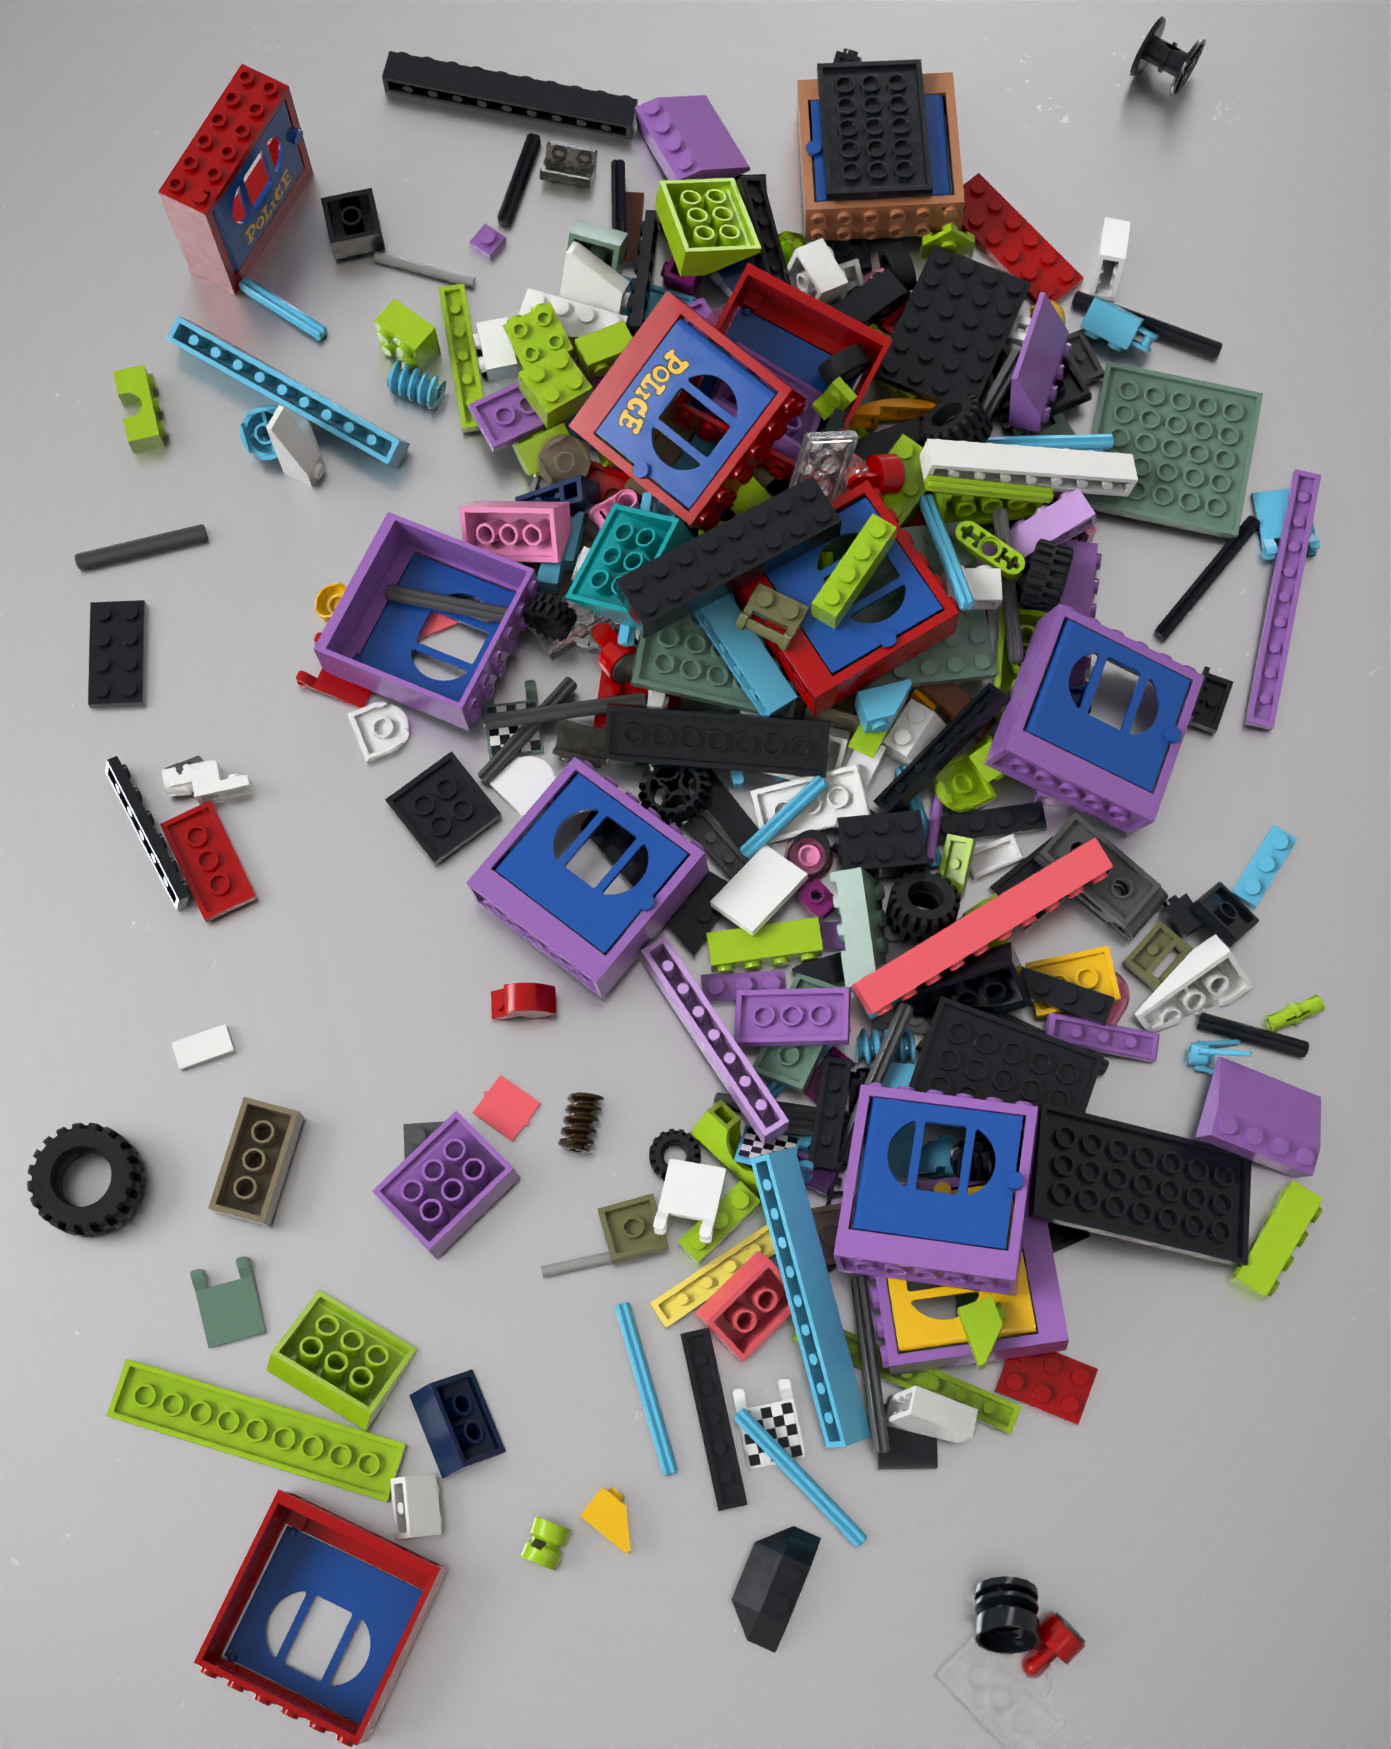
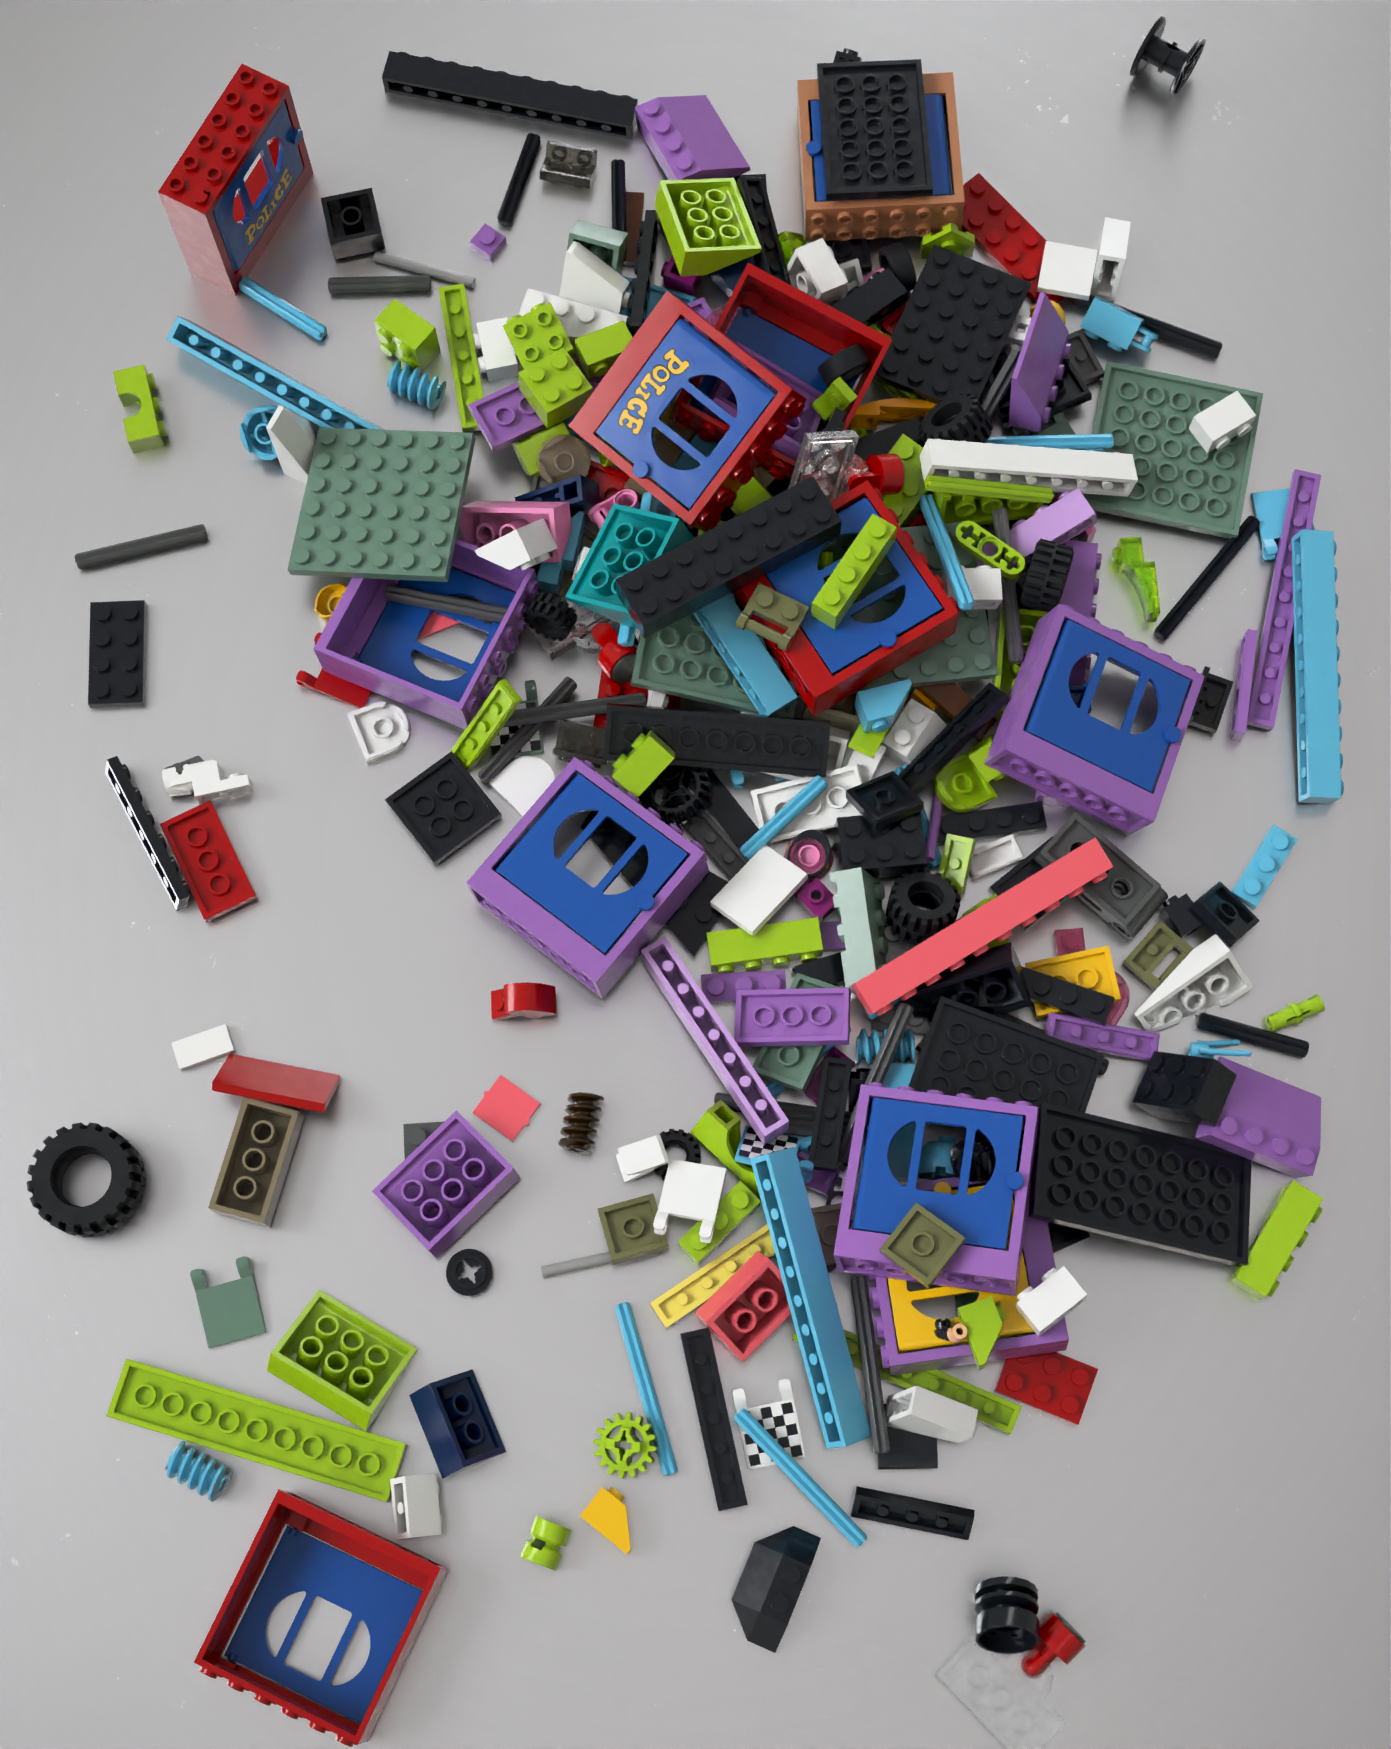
(197, 1472): none -> medium azure piece
(276, 1083): none -> tile
(379, 284): none -> dark grey axle
(382, 504): none -> sand green plate
(474, 1259): none -> black gear
(486, 724): none -> lime tile
(521, 547): none -> white slope
(624, 1457): none -> lime gear
(641, 1157): none -> white slope
(643, 763): none -> lime brick
(884, 800): none -> black plate
(912, 1513): none -> black plate
(922, 1245): none -> olive plate
(945, 1332): none -> arm
(1050, 1300): none -> white brick
(1067, 270): none -> white tile
(1069, 941): none -> clear pink plate
(1141, 574): none -> clear neon green slope
(1184, 1088): none -> black brick
(1222, 422): none -> white brick
(1243, 685): none -> medium lavender tile
(1316, 667): none -> medium azure brick

